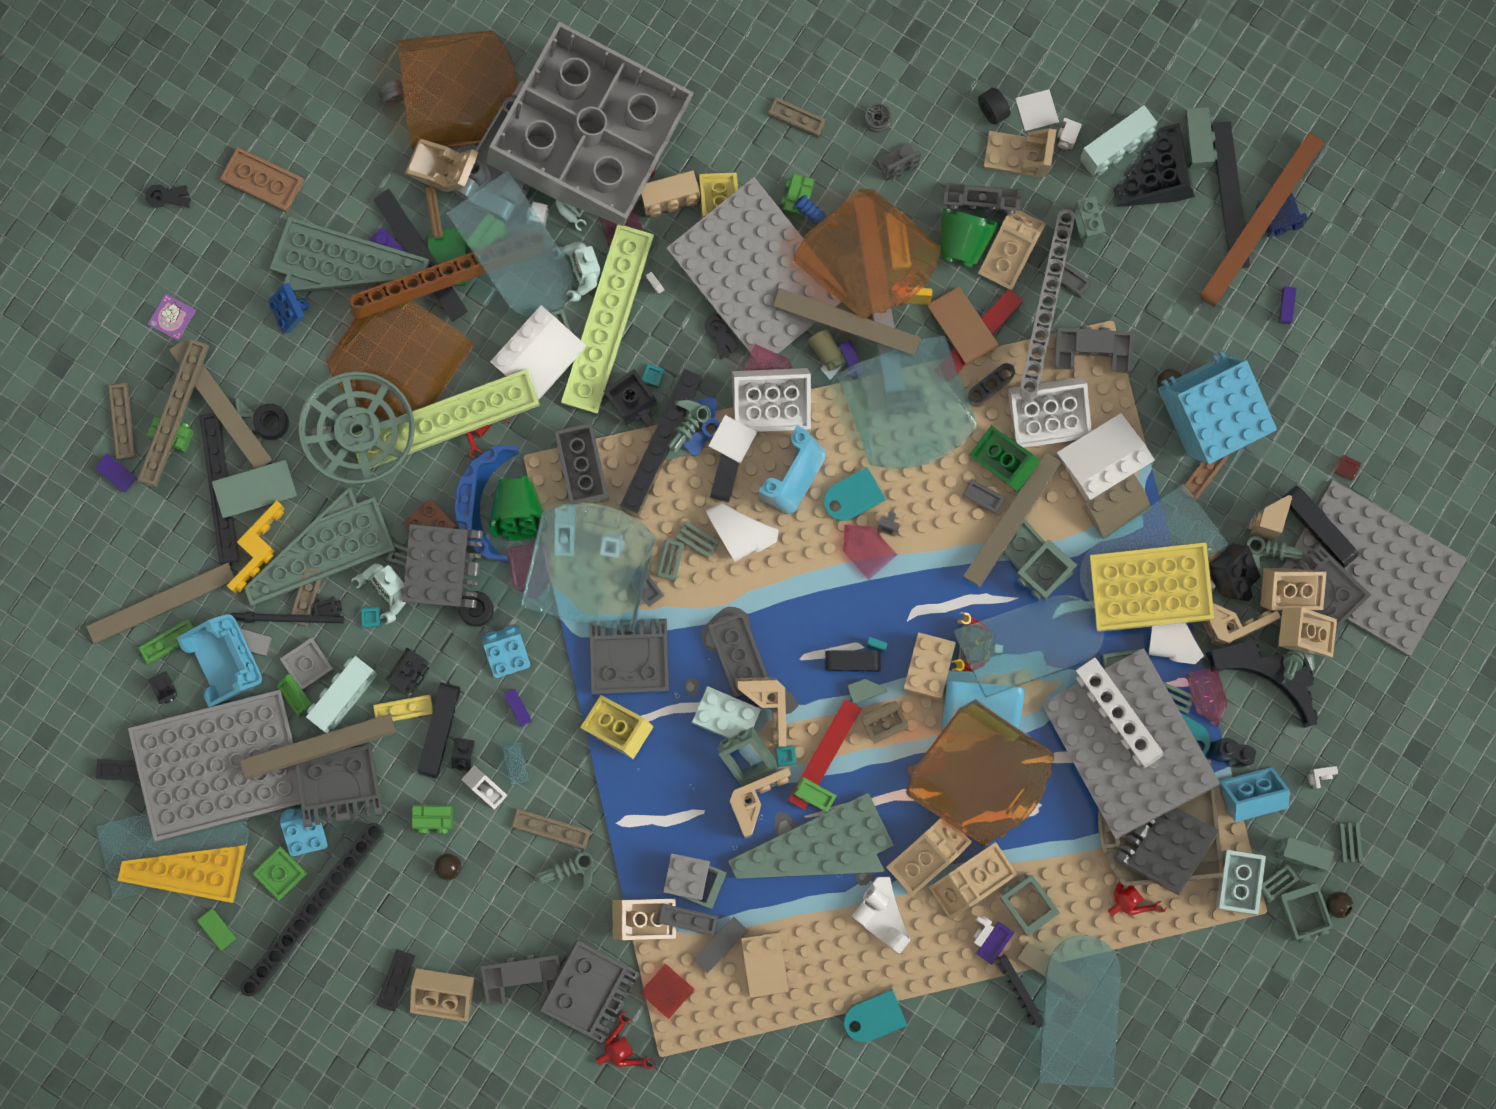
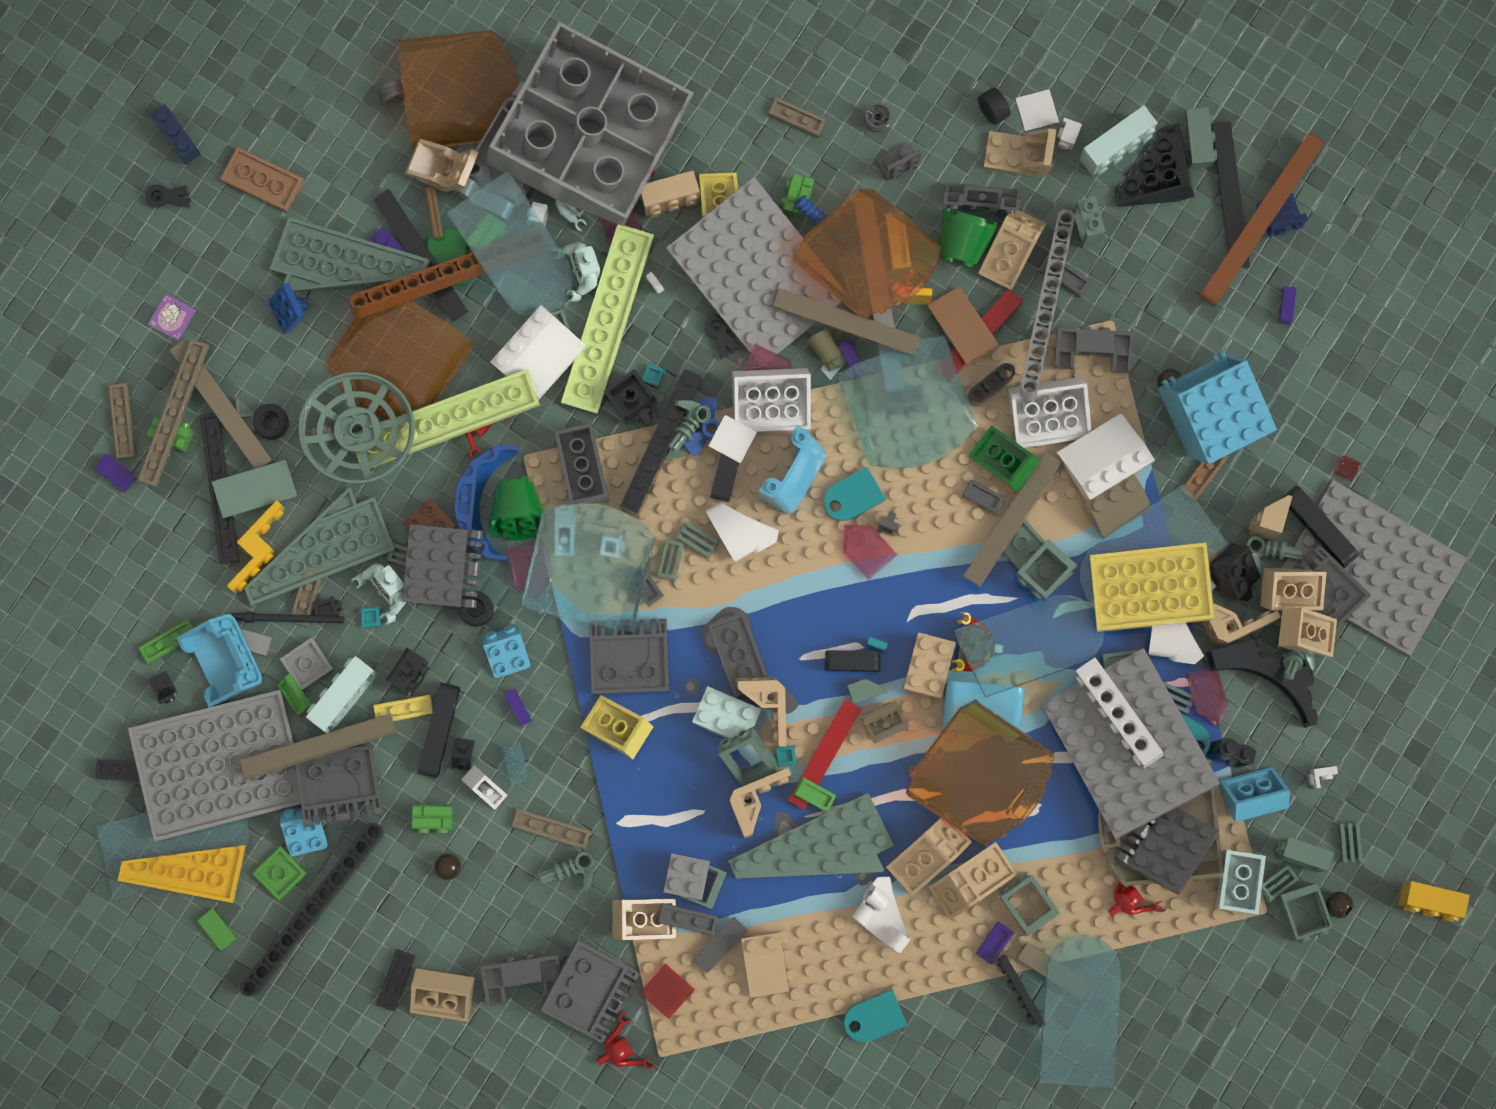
(160, 603): dark tan tile -> none
(175, 134): none -> dark blue brick
(982, 934): white bracket -> none
(1433, 901): none -> yellow brick

